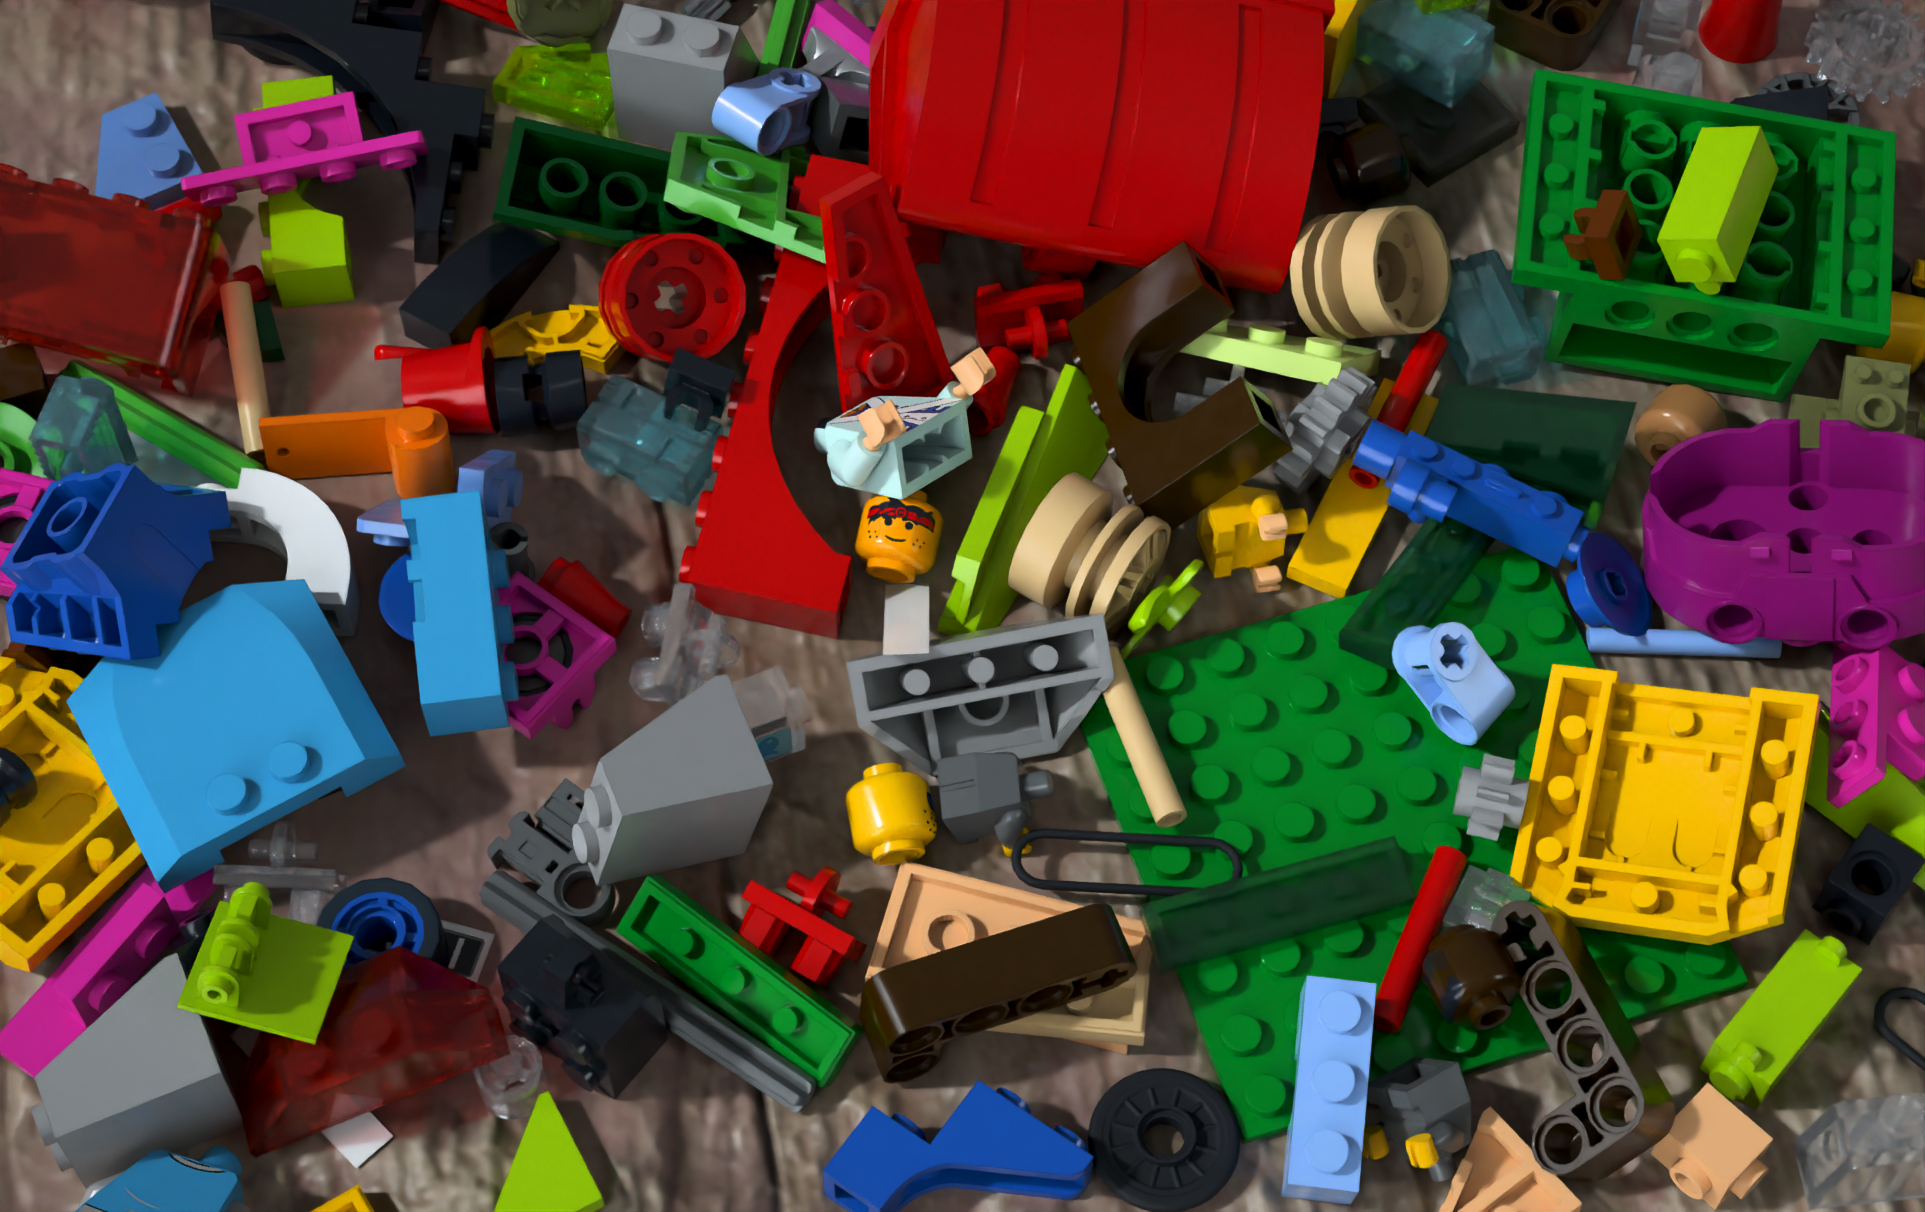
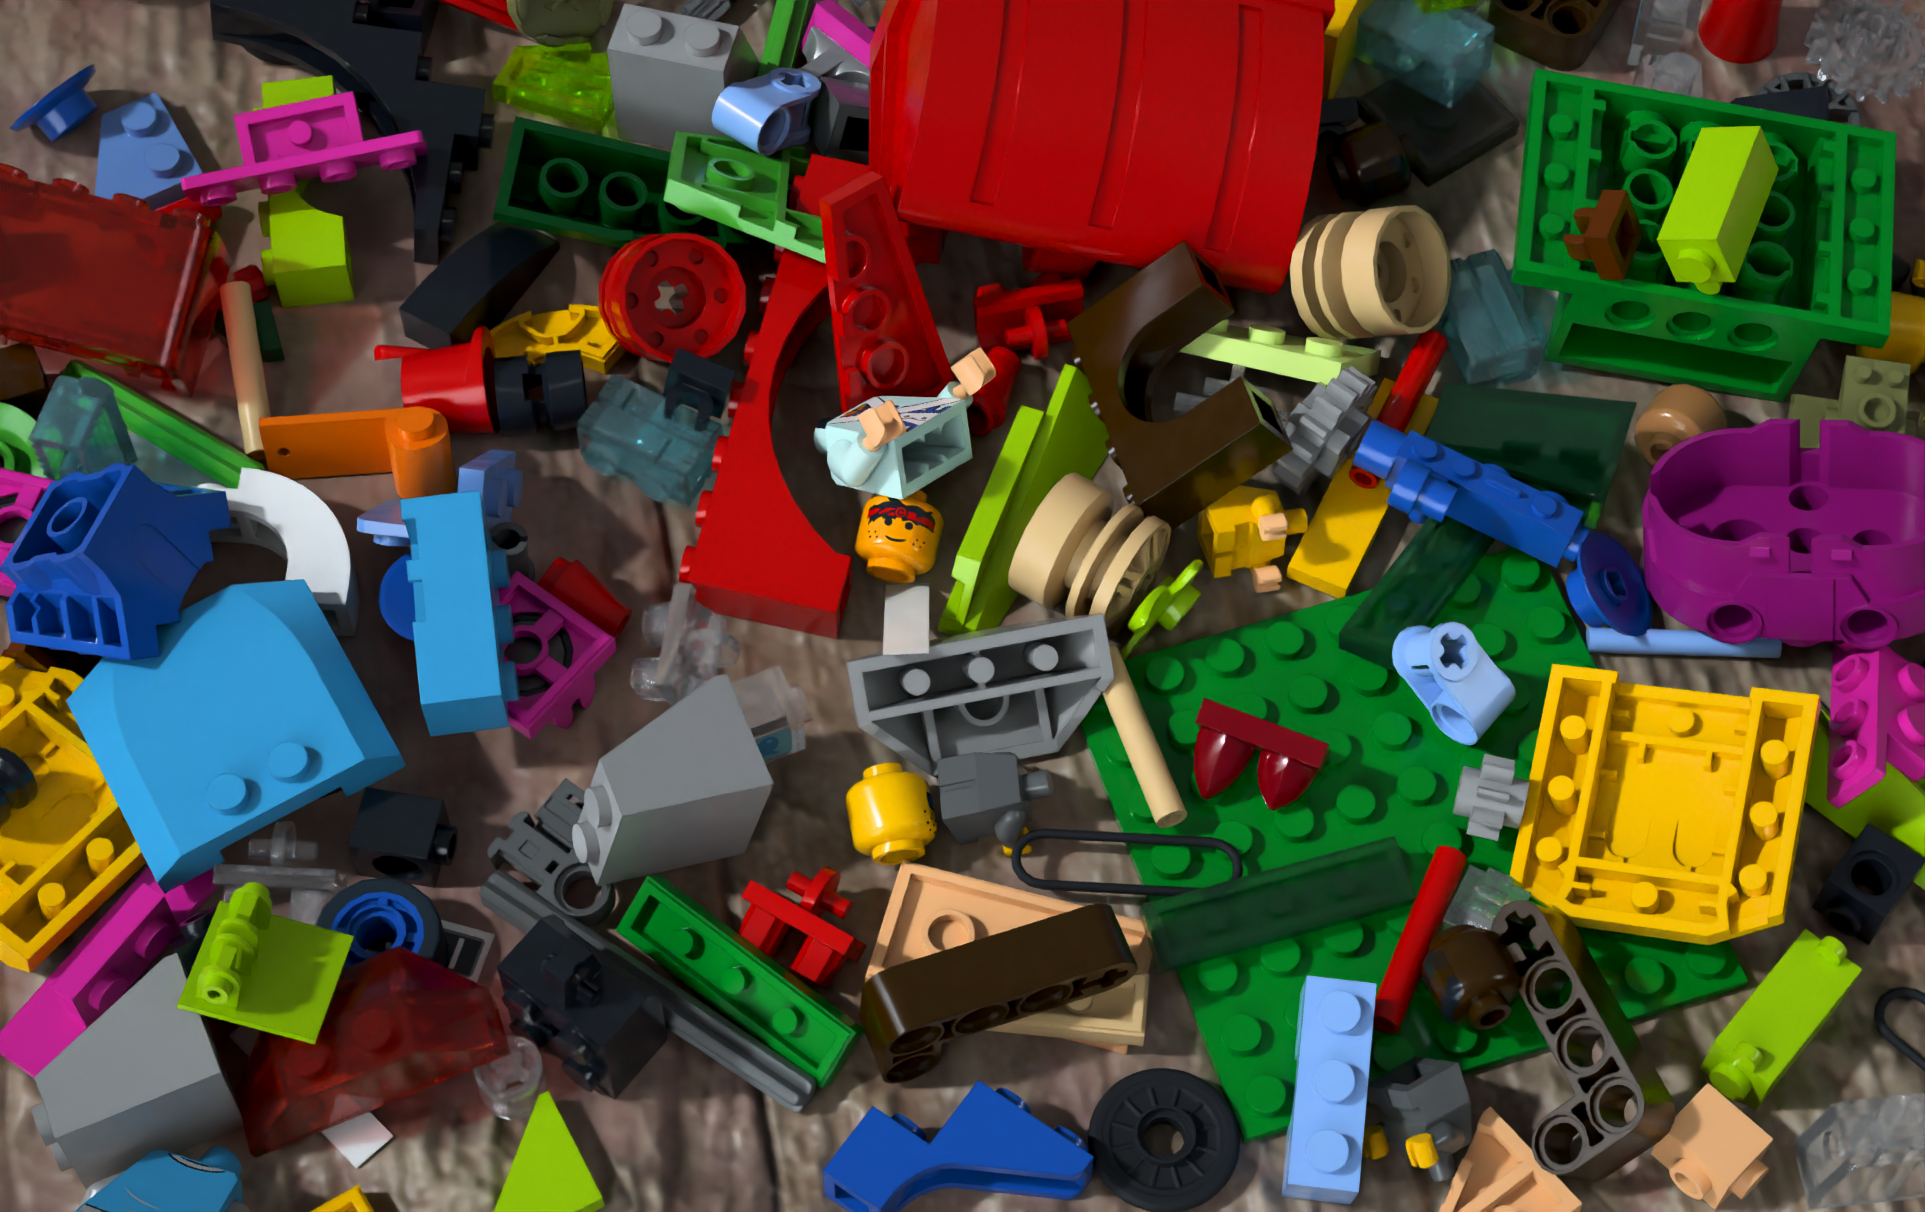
(61, 108): none -> blue piece
(402, 837): none -> black brick
(1228, 742): none -> dark red tile

